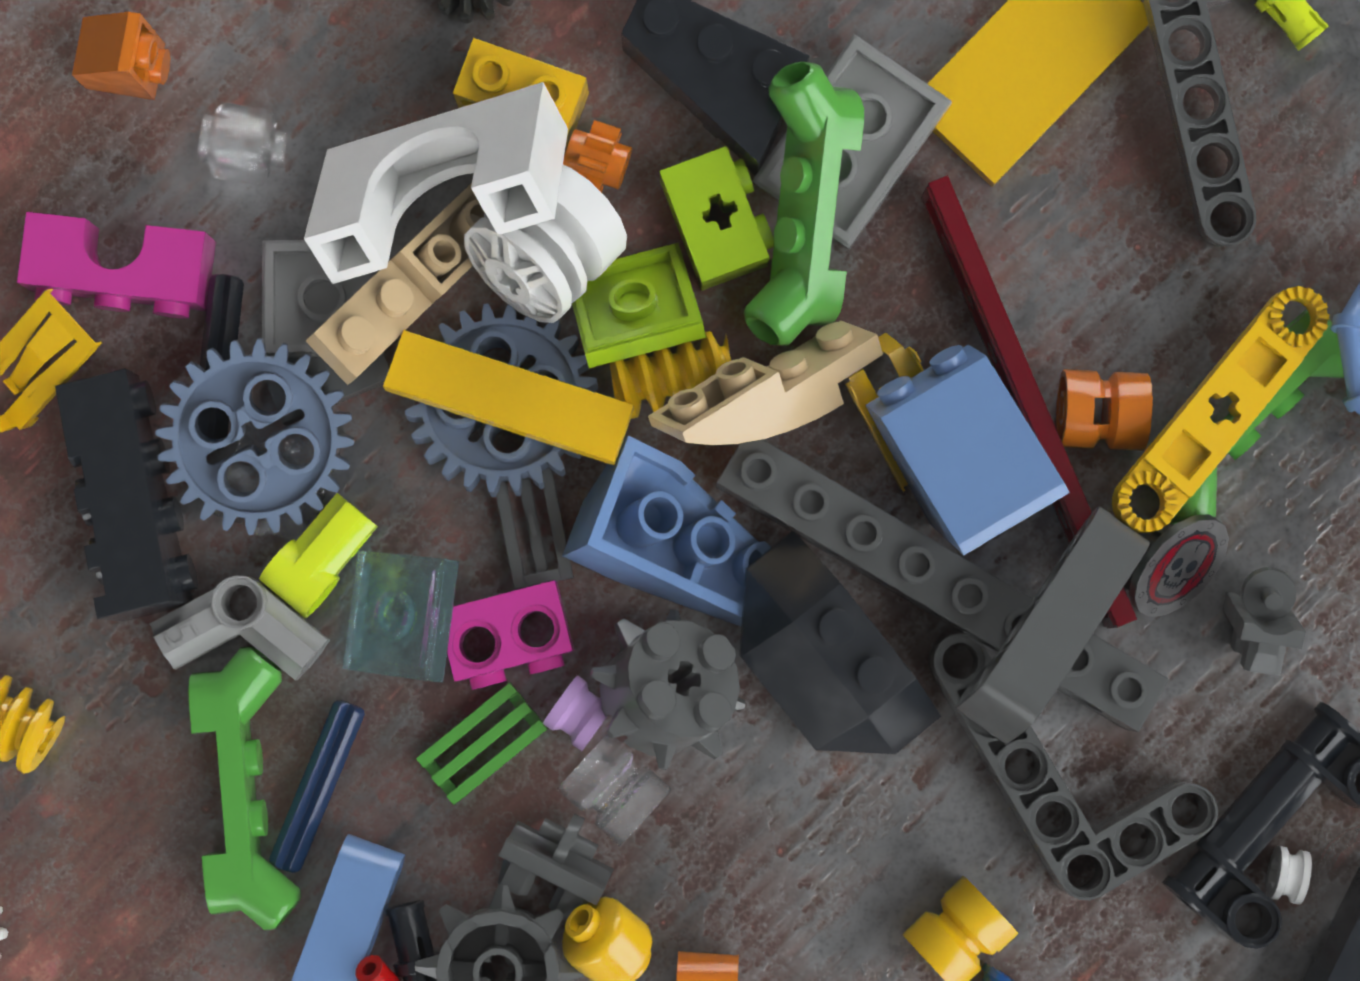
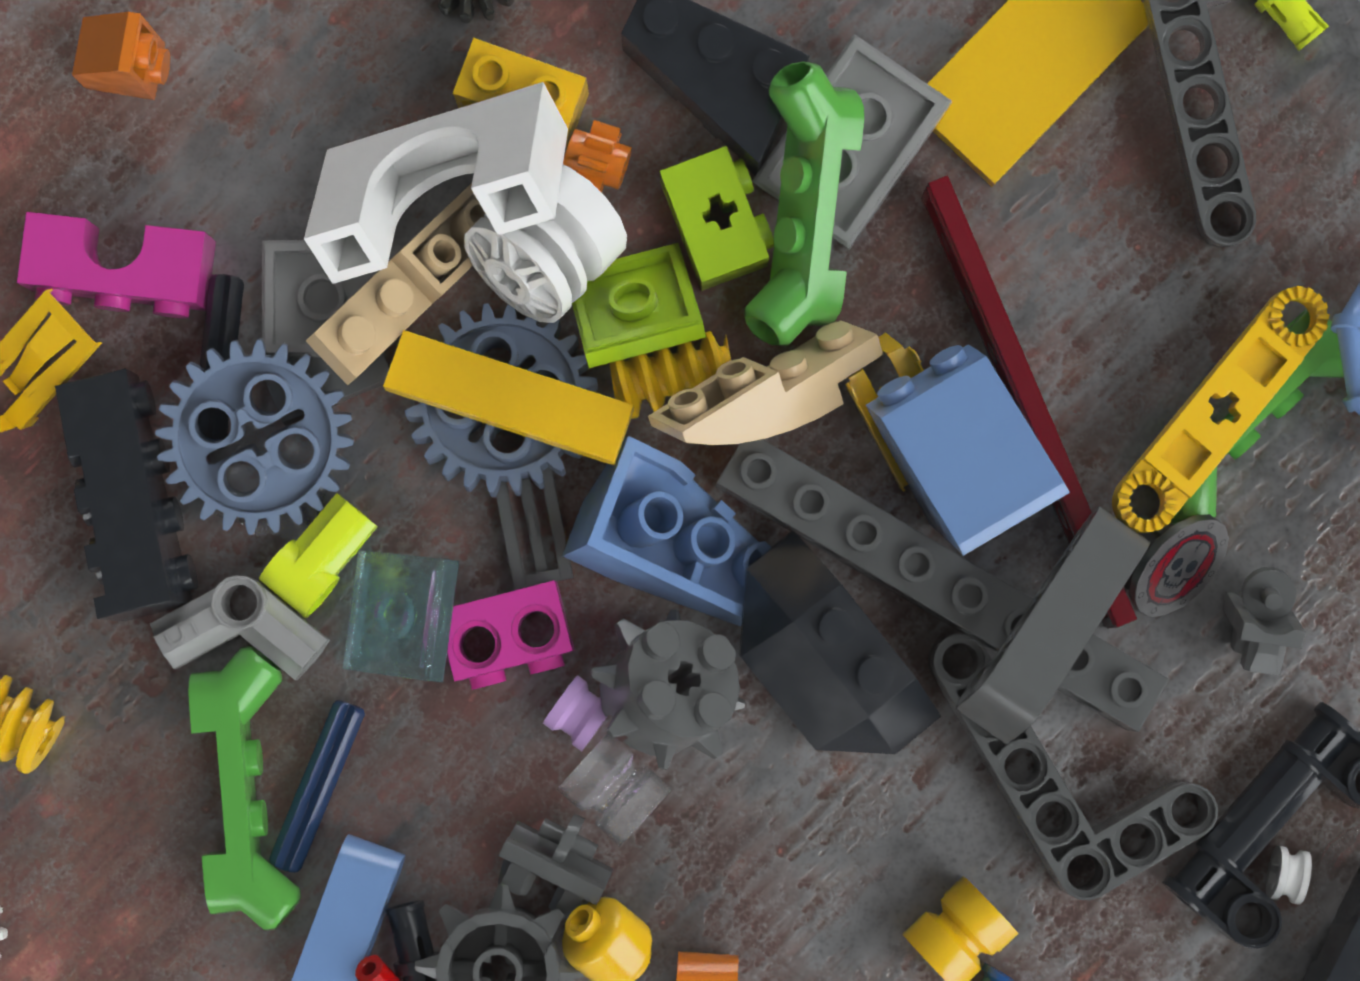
(241, 143): clear head -> none
(441, 776): bright green tile -> none
(1124, 415): orange wheel -> none

